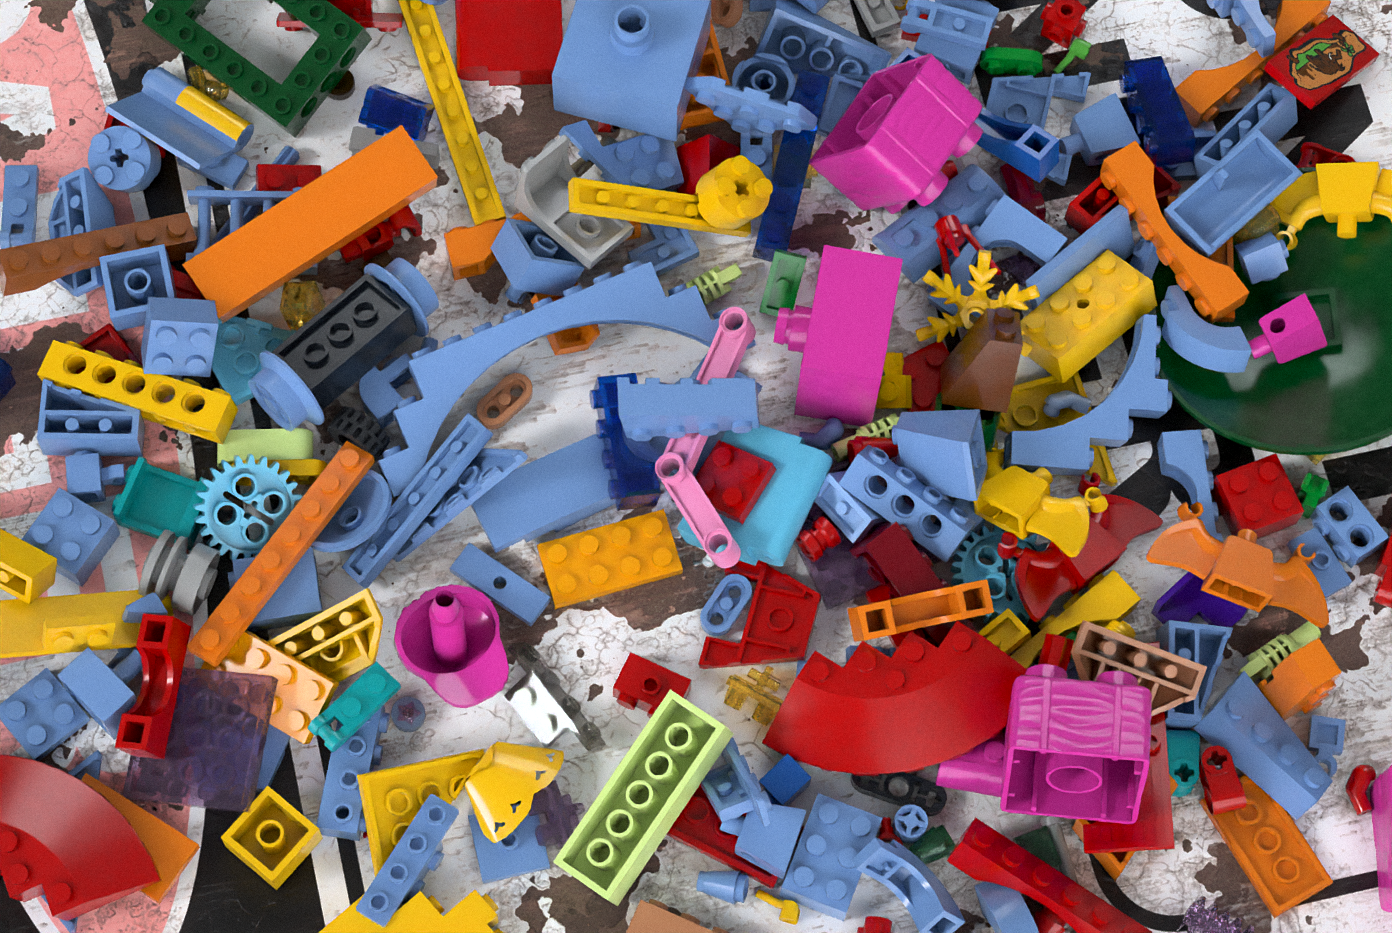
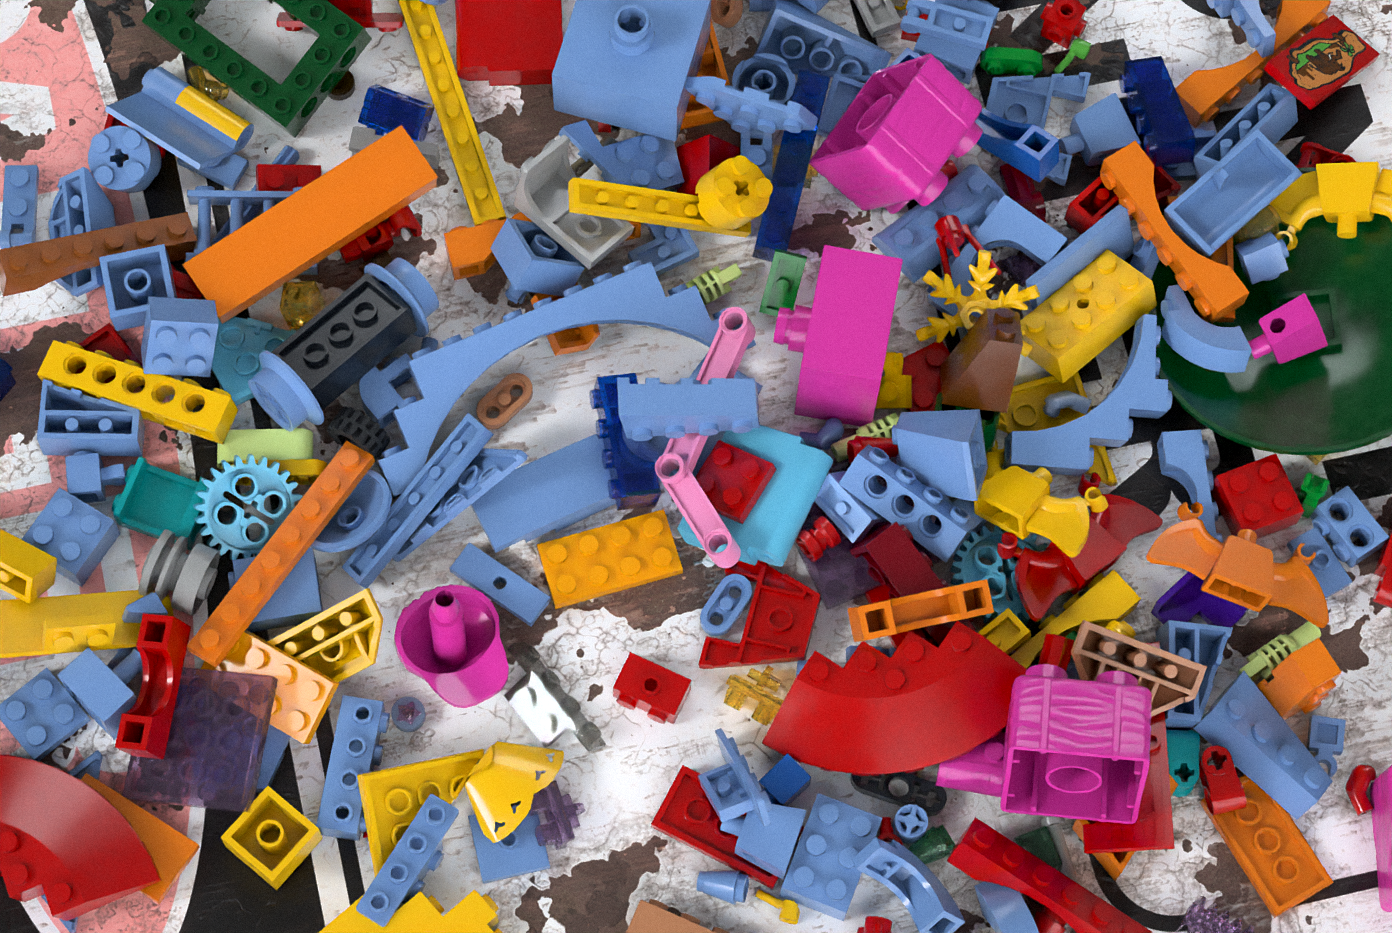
(355, 706): teal plate -> none
(643, 797): yellowish green brick -> none

